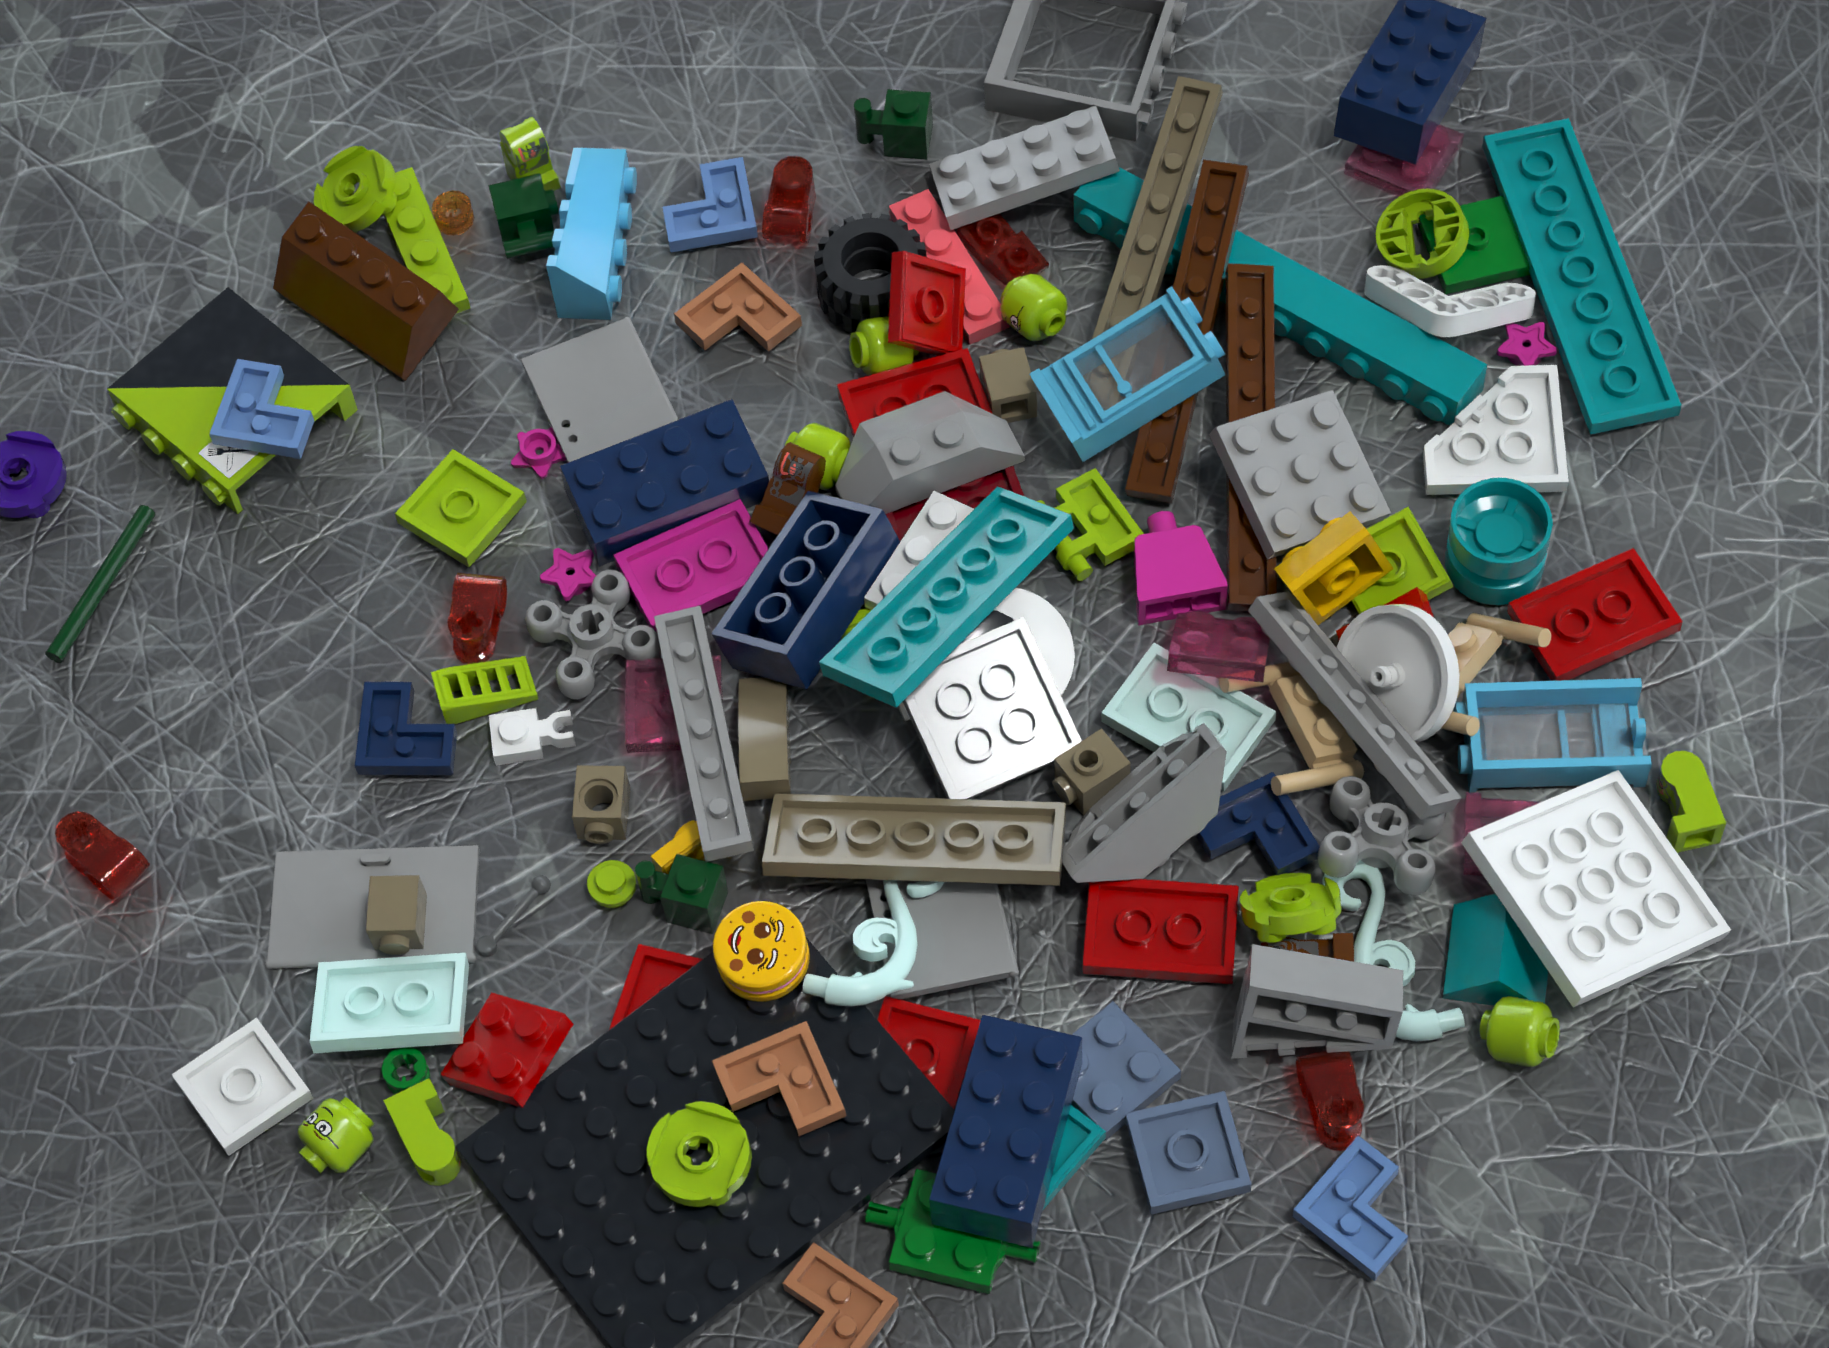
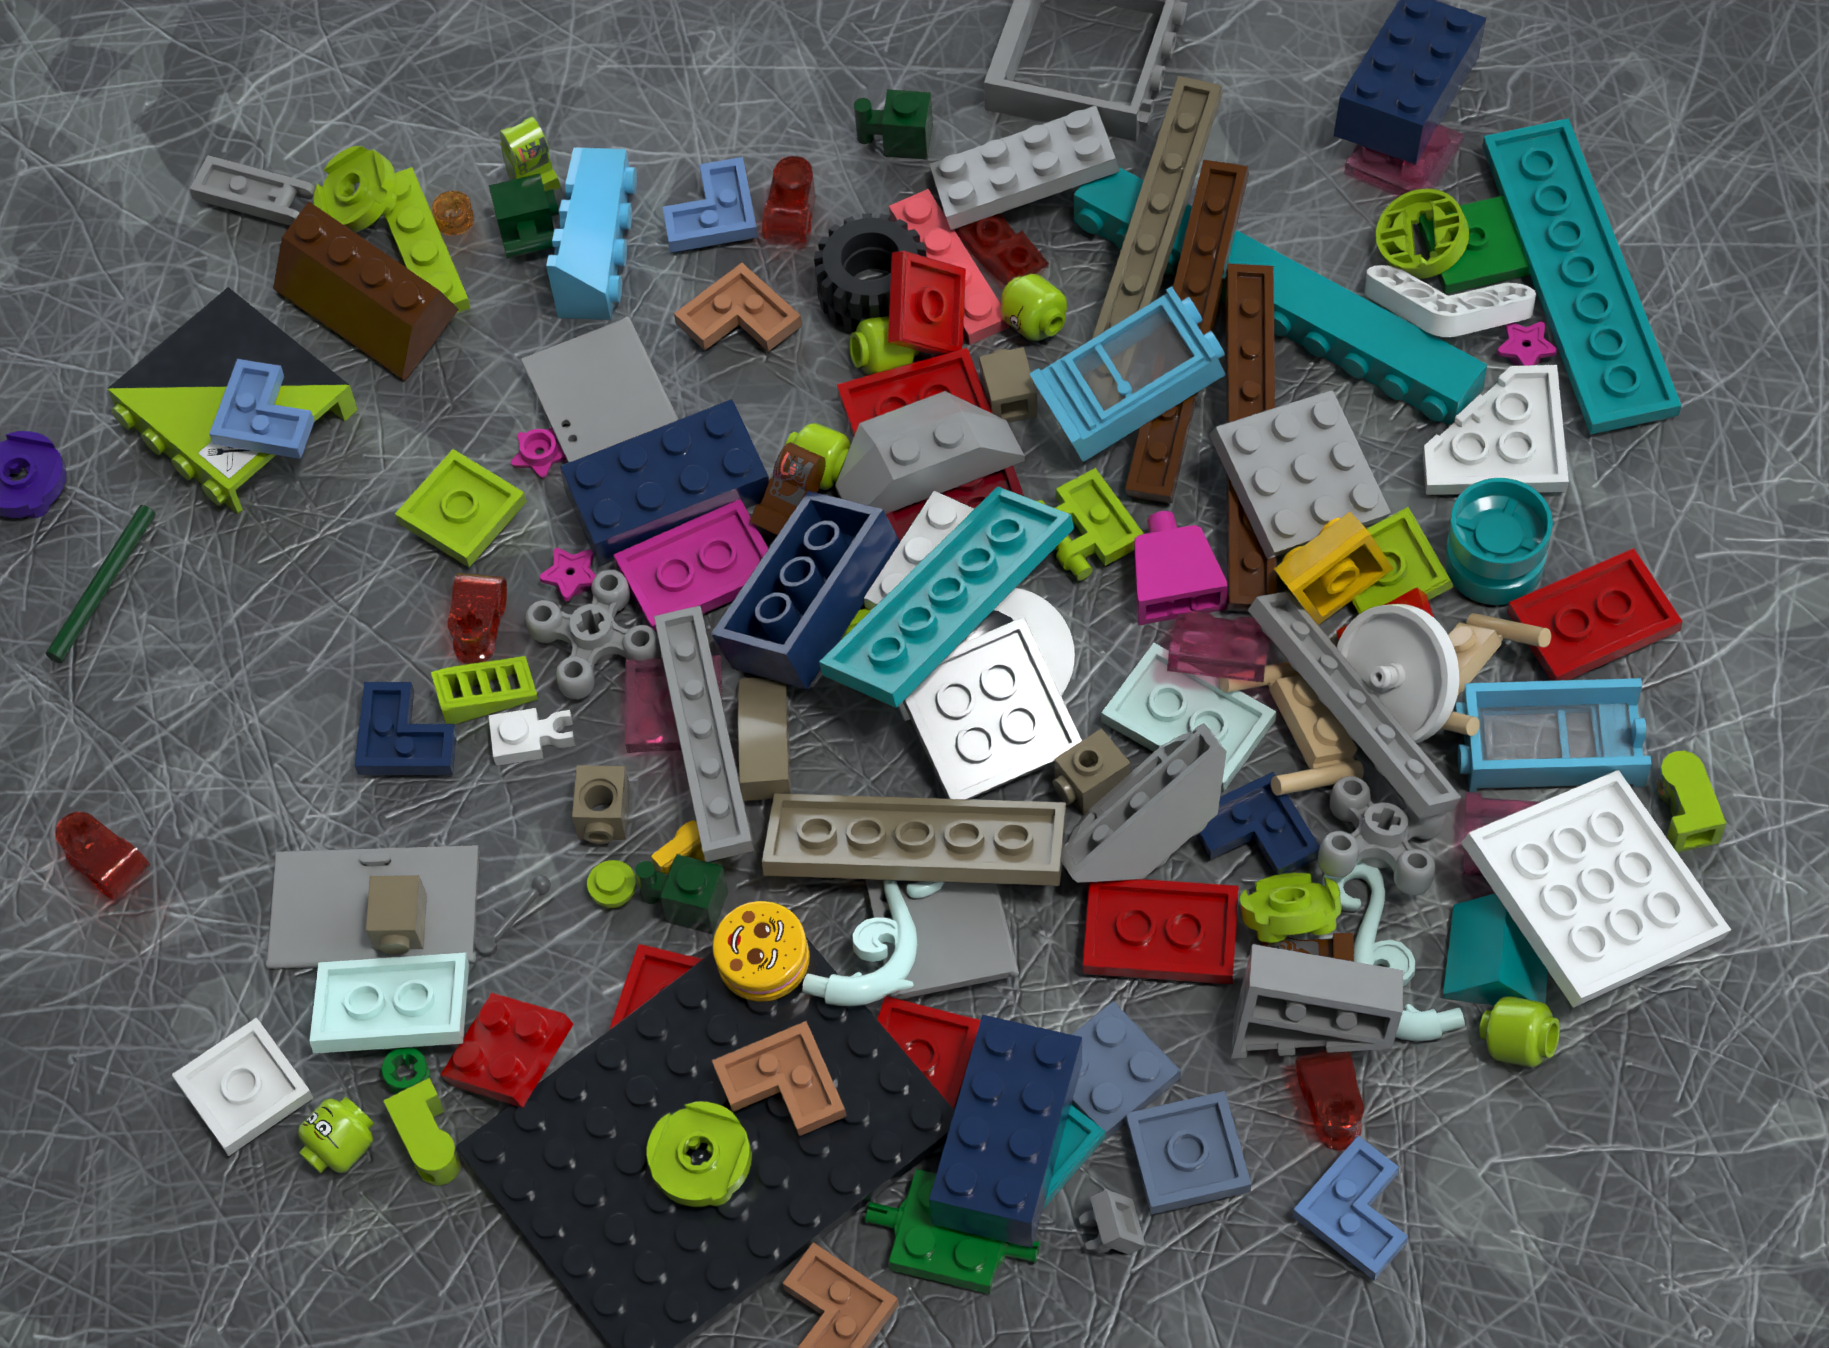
(249, 190): none -> light grey hinge
(1116, 1223): none -> light grey tile

